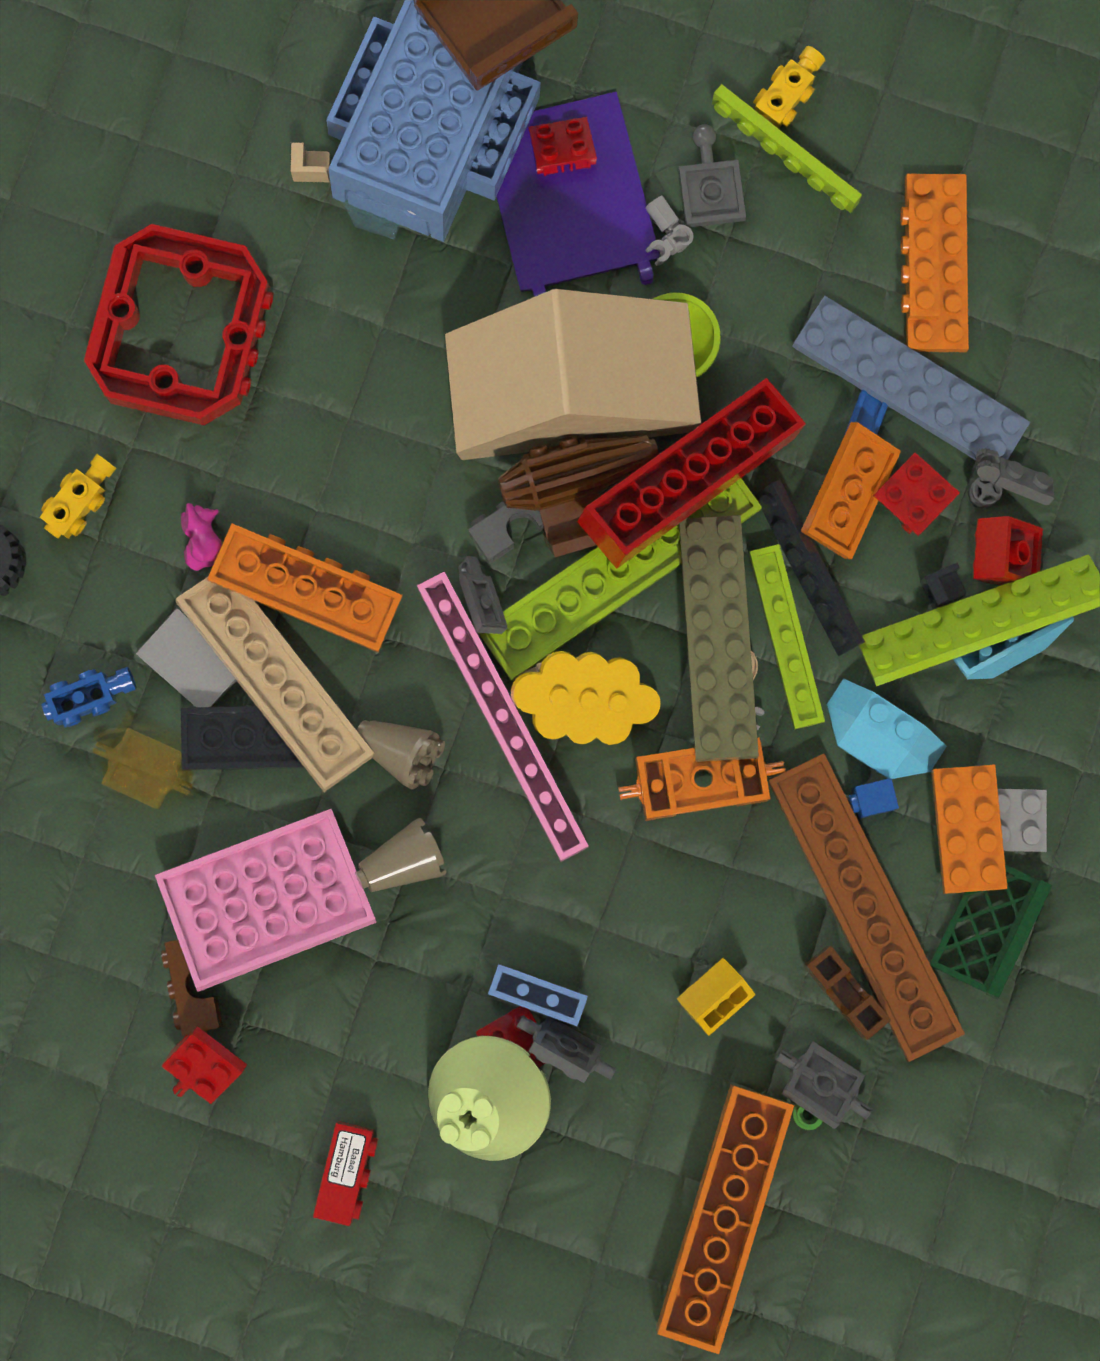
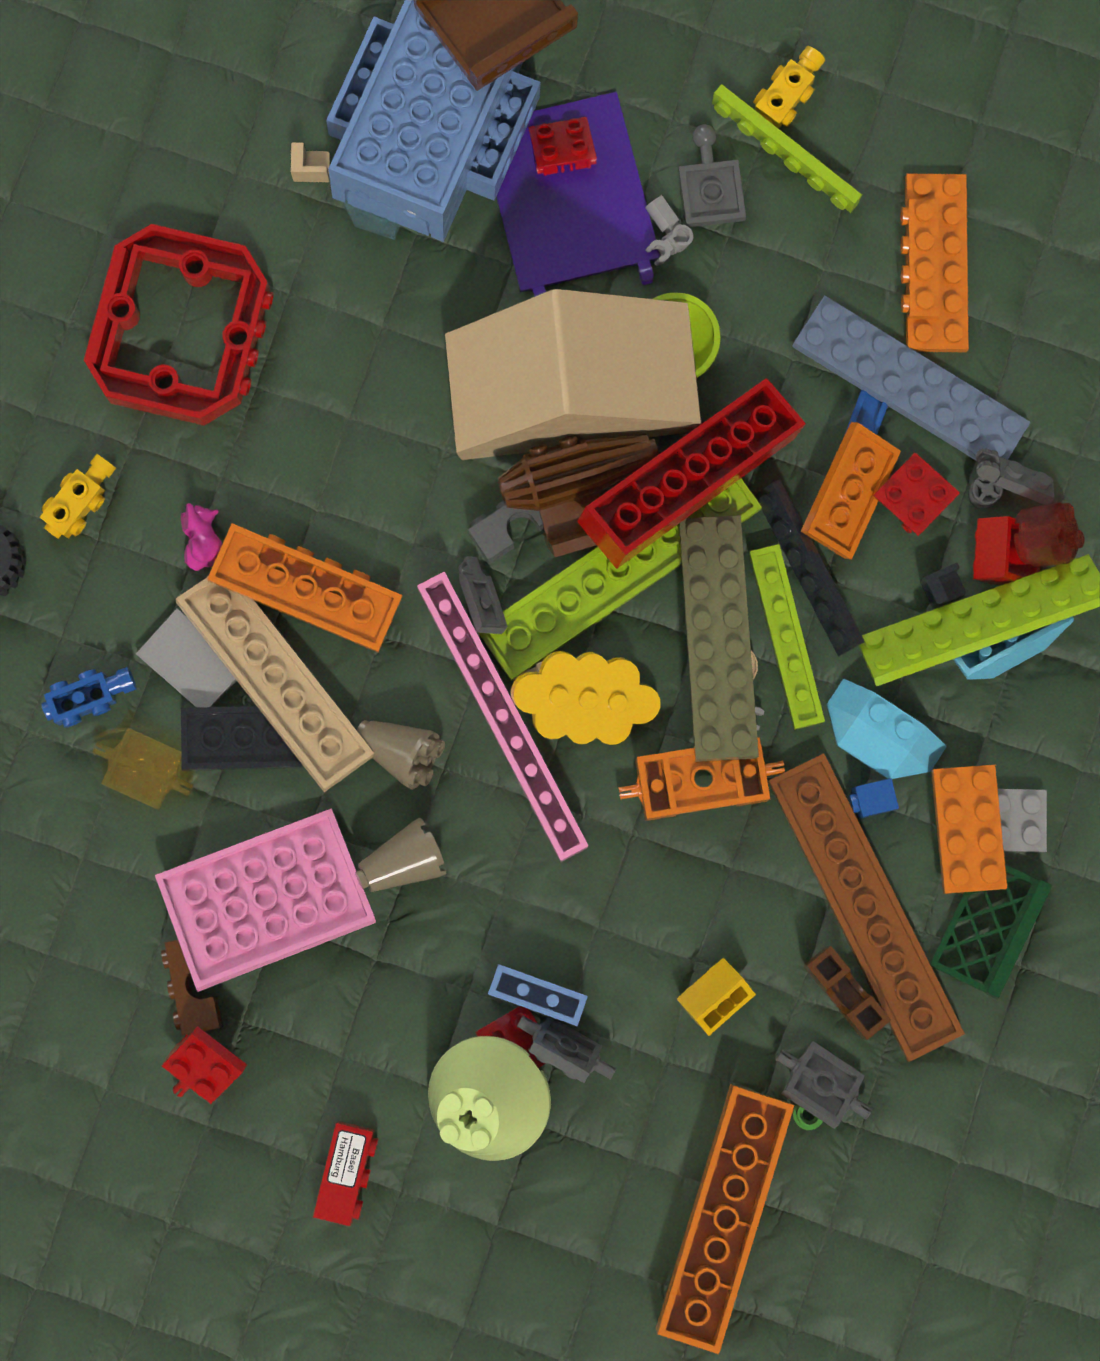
(1048, 535): none -> clear red brick

